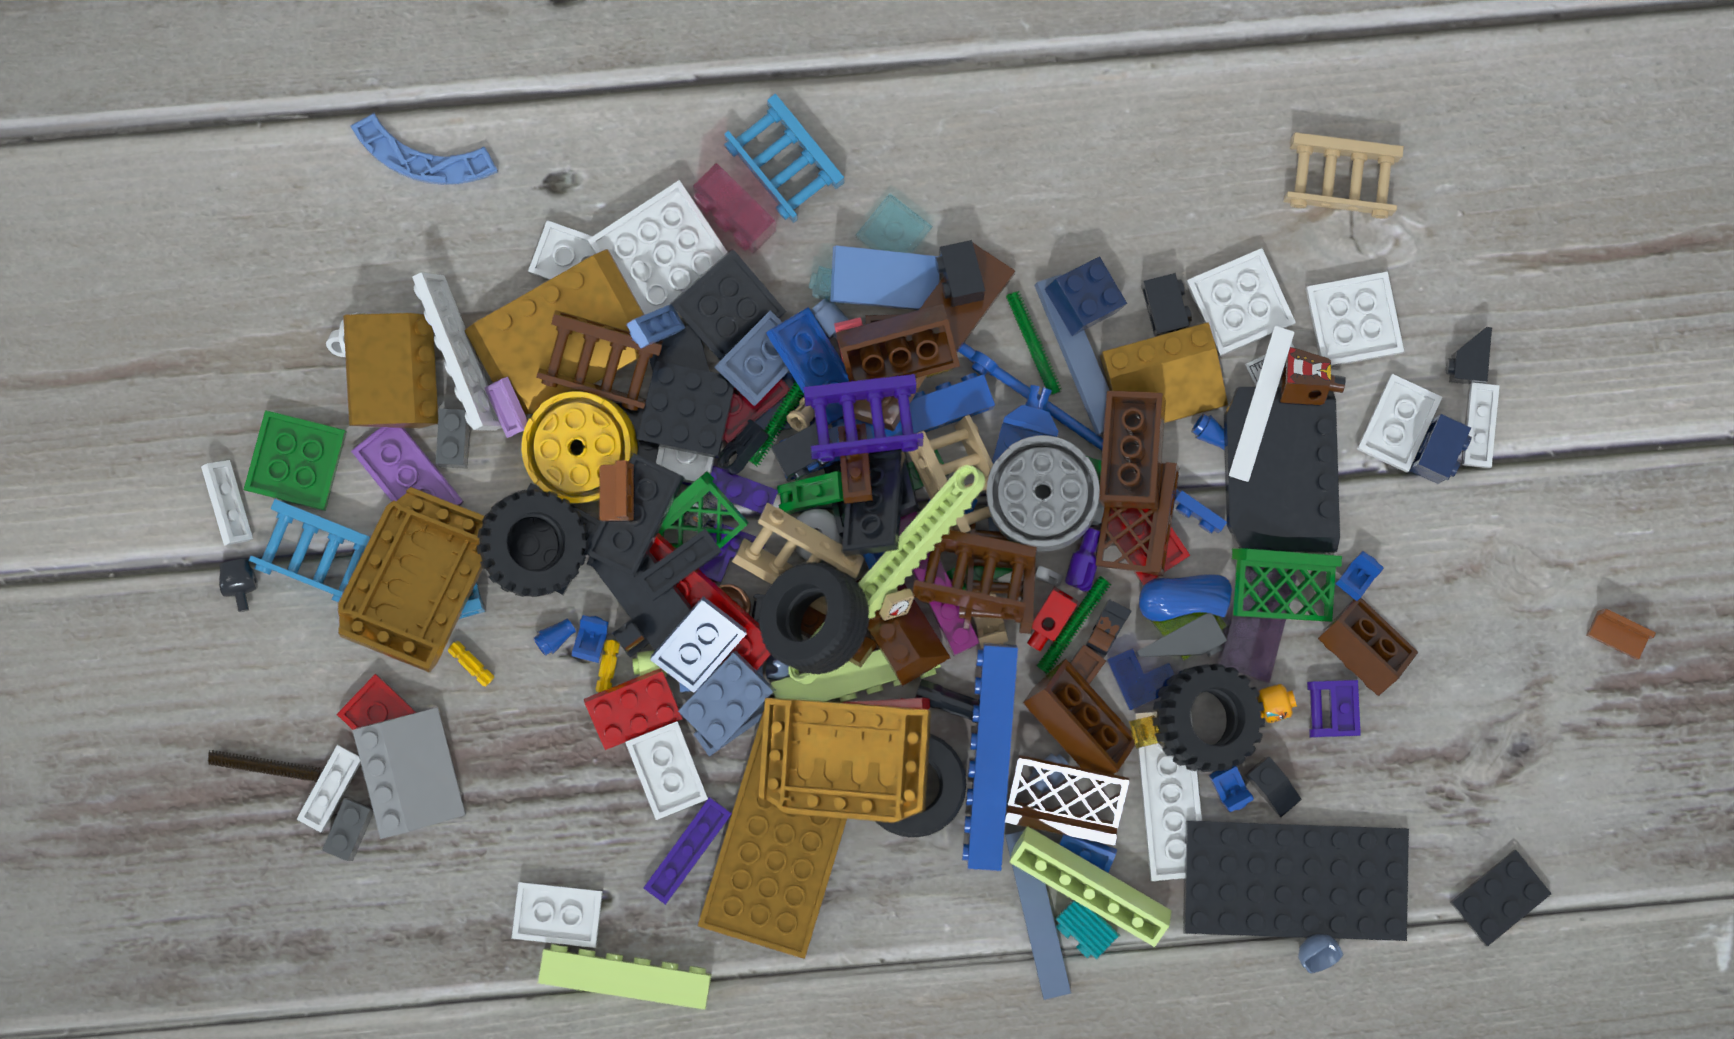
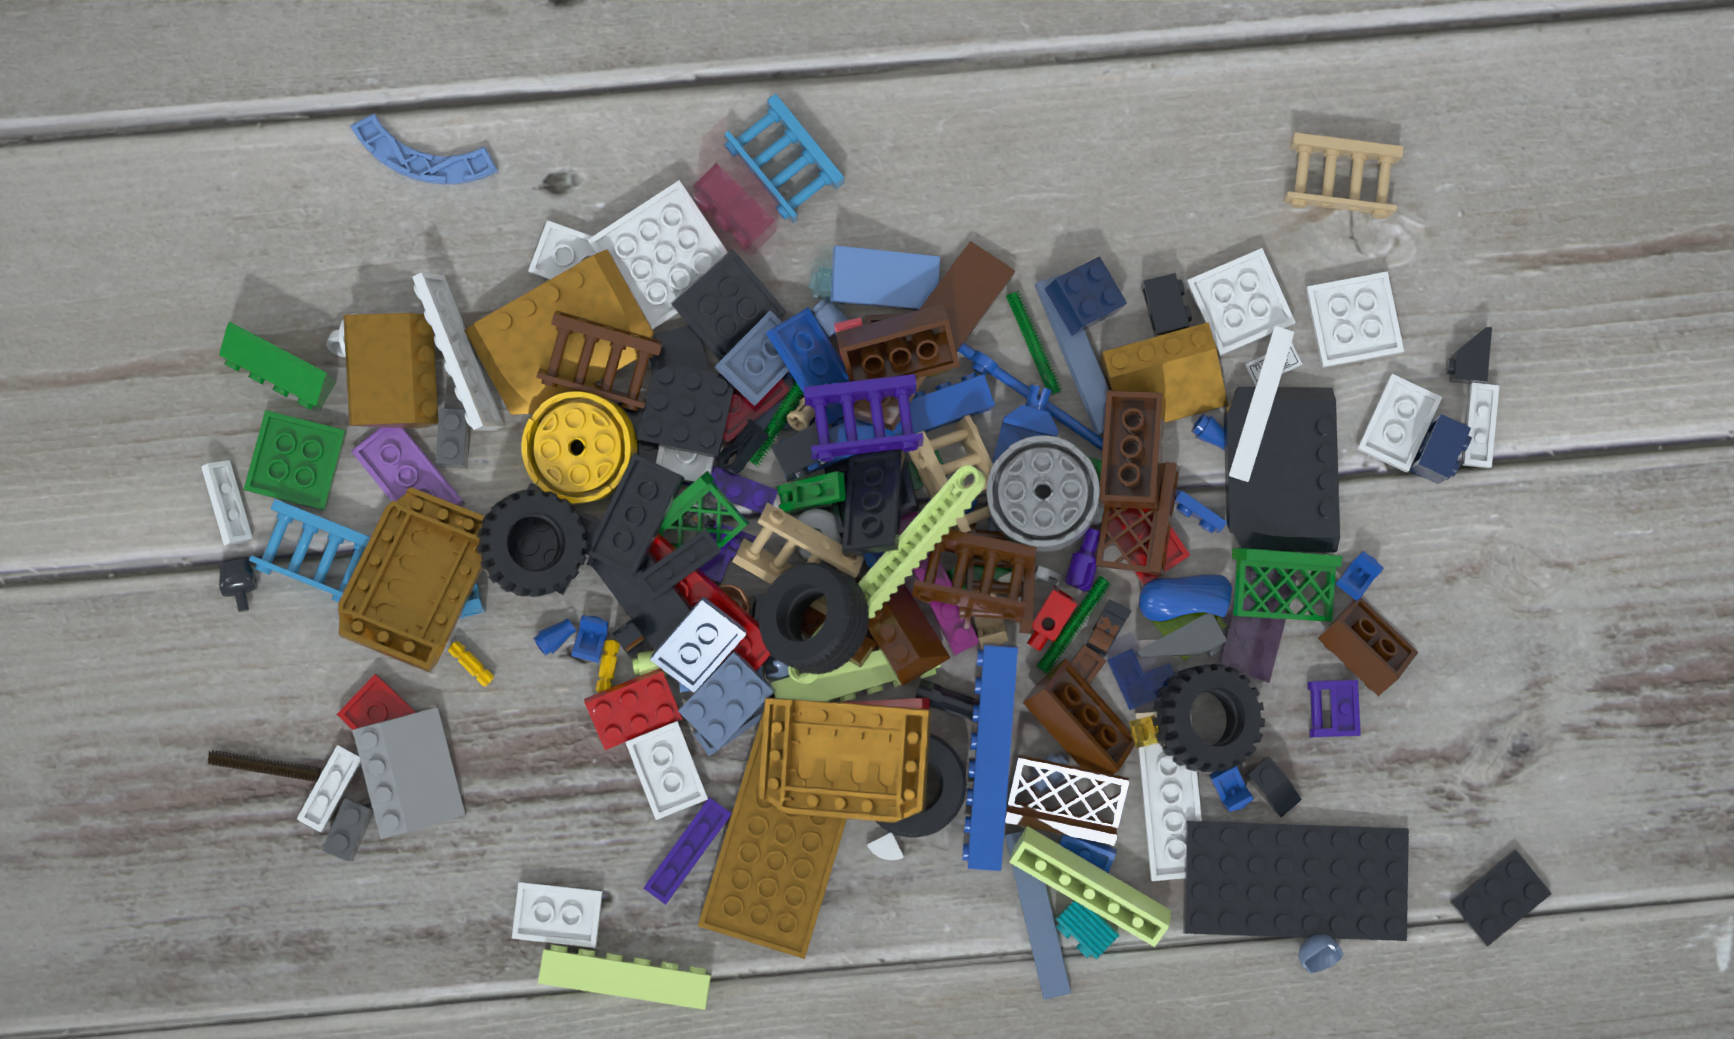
(275, 366): none -> green slope
(507, 407): lavender tile -> none
(616, 491): dark orange panel -> none
(655, 326): medium blue plate -> none
(855, 470): reddish brown plate -> none
(886, 848): none -> white tile
(893, 227): clear light blue tile -> none
(896, 604): tan tile -> none
(961, 273): black brick -> none
(1277, 703): light orange head -> none
(1308, 378): reddish brown torso -> none
(1620, 633): dark orange panel -> none

